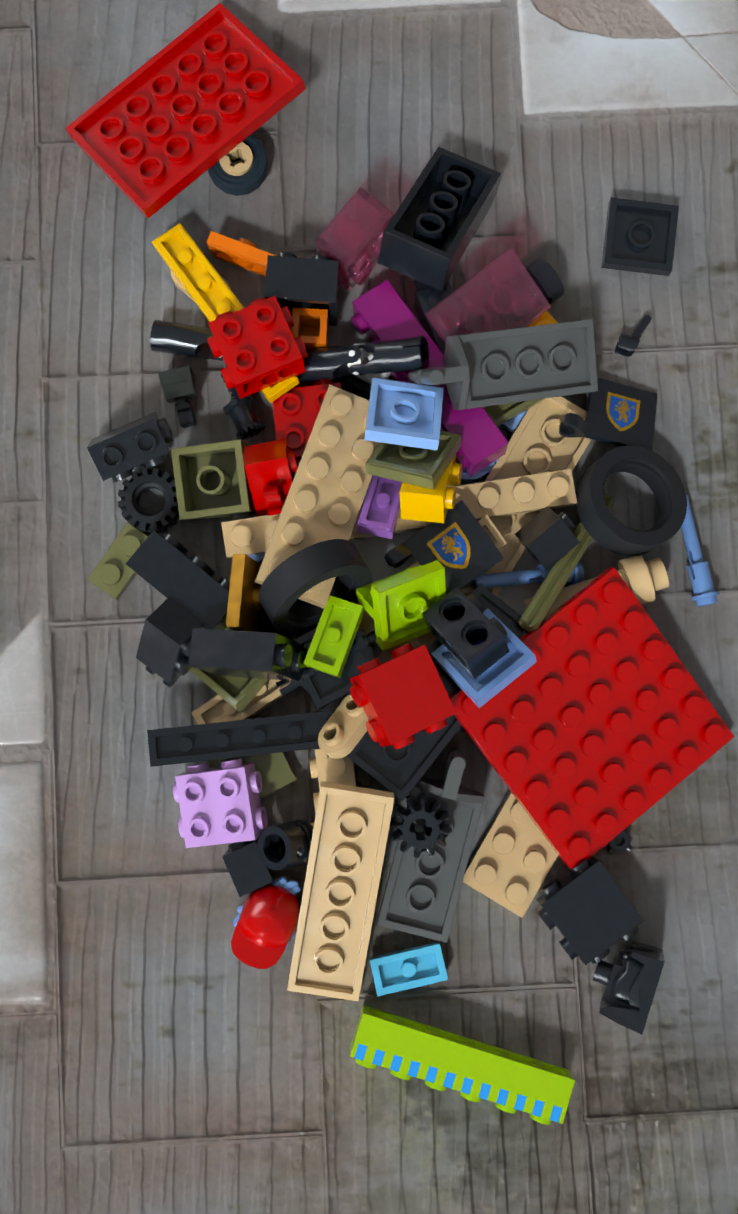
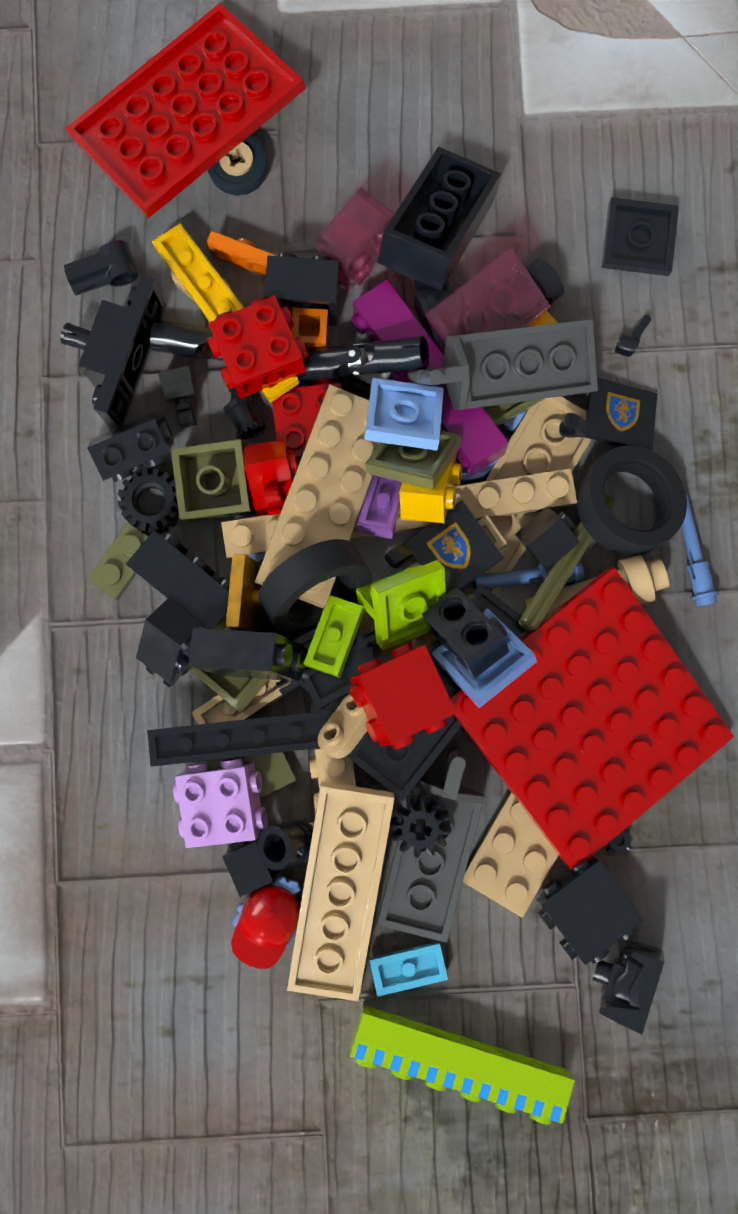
(110, 266): none -> black piece
(117, 349): none -> black brick

